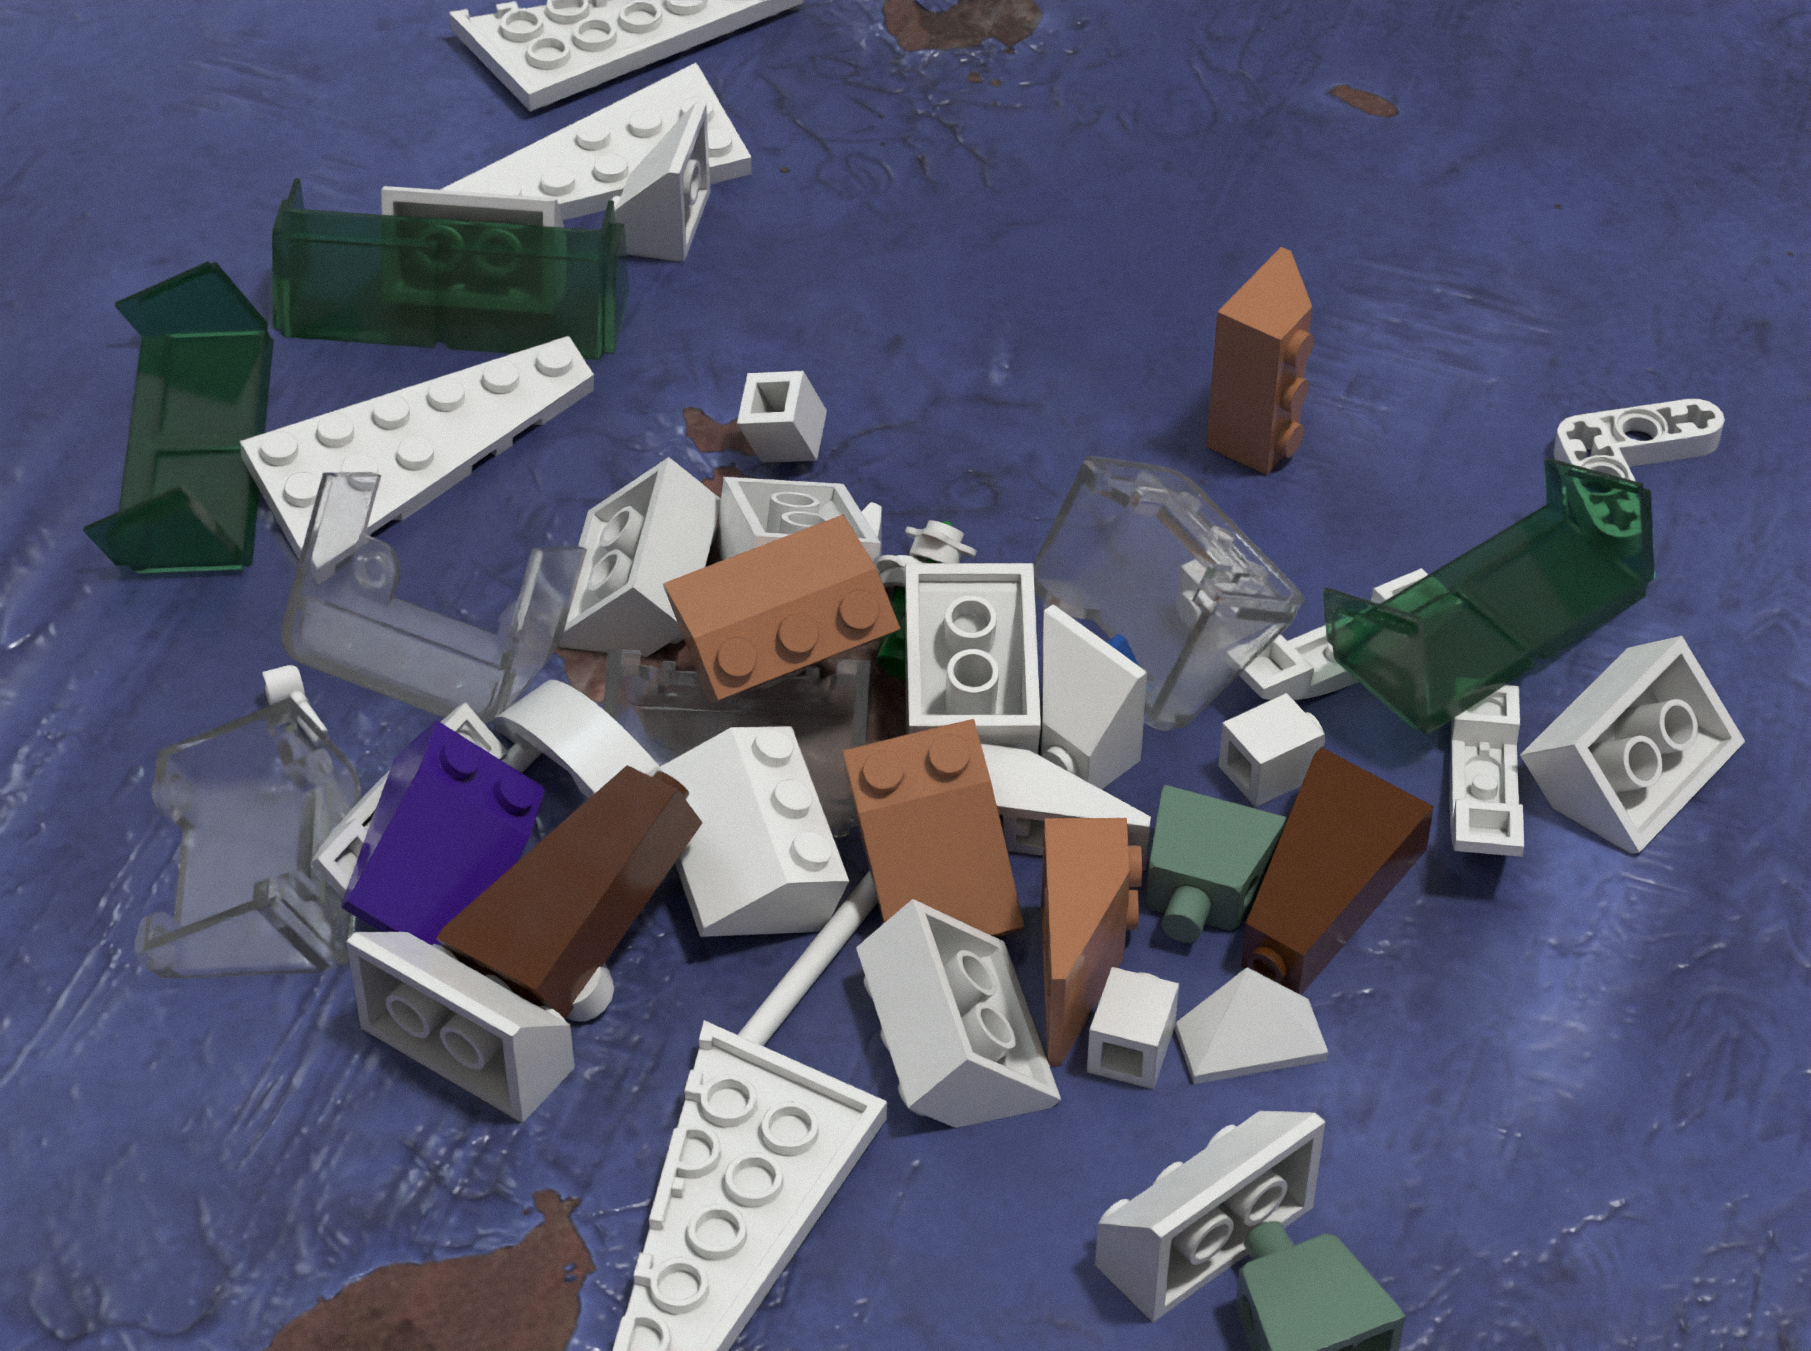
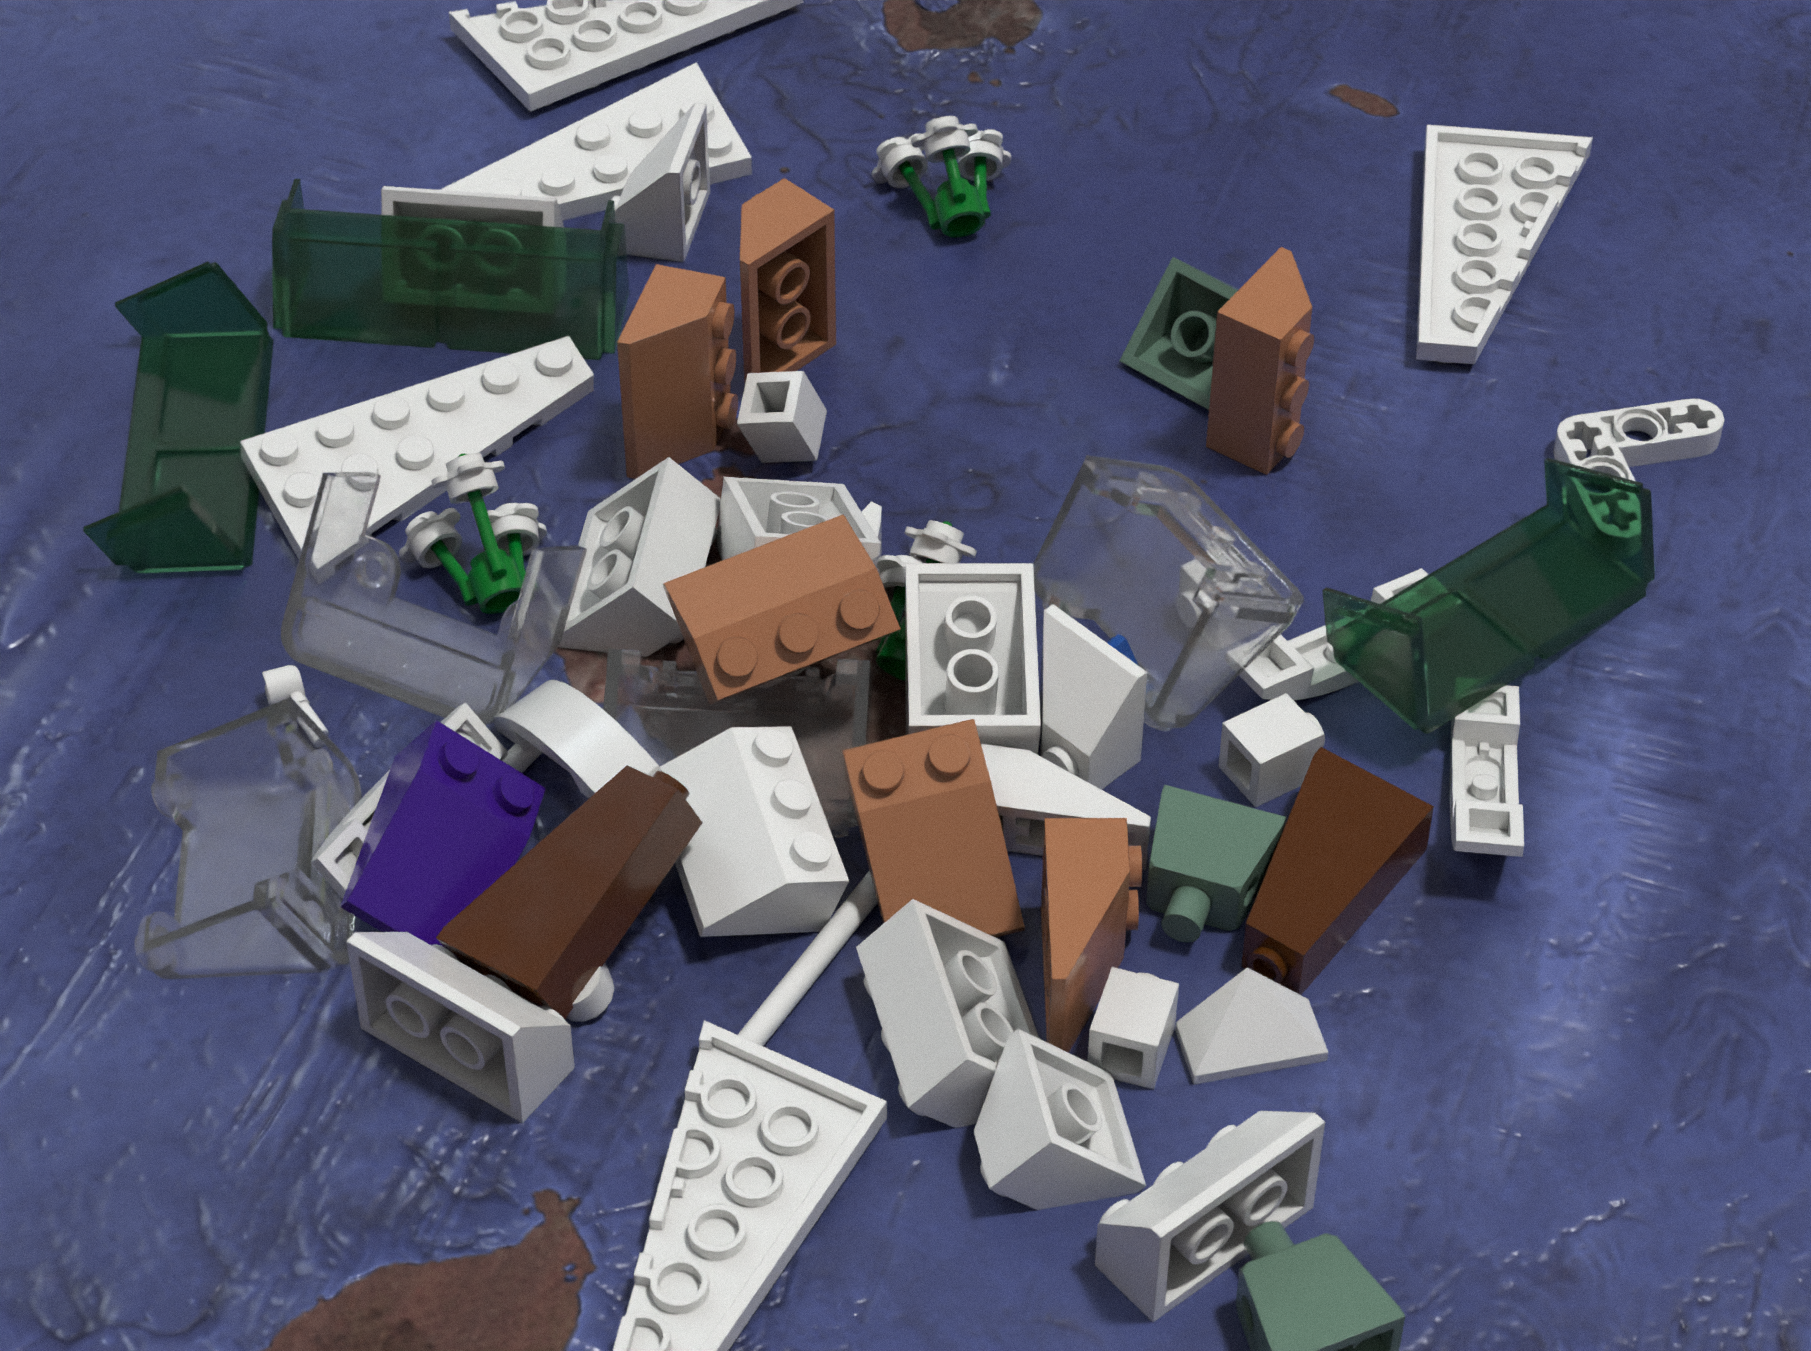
(504, 532): none -> plant
(676, 369): none -> nougat slope
(786, 279): none -> nougat slope
(958, 206): none -> plant
(1054, 1129): none -> white slope
(1179, 330): none -> sand green slope
(1481, 225): none -> white wing
(1635, 744): white slope -> none

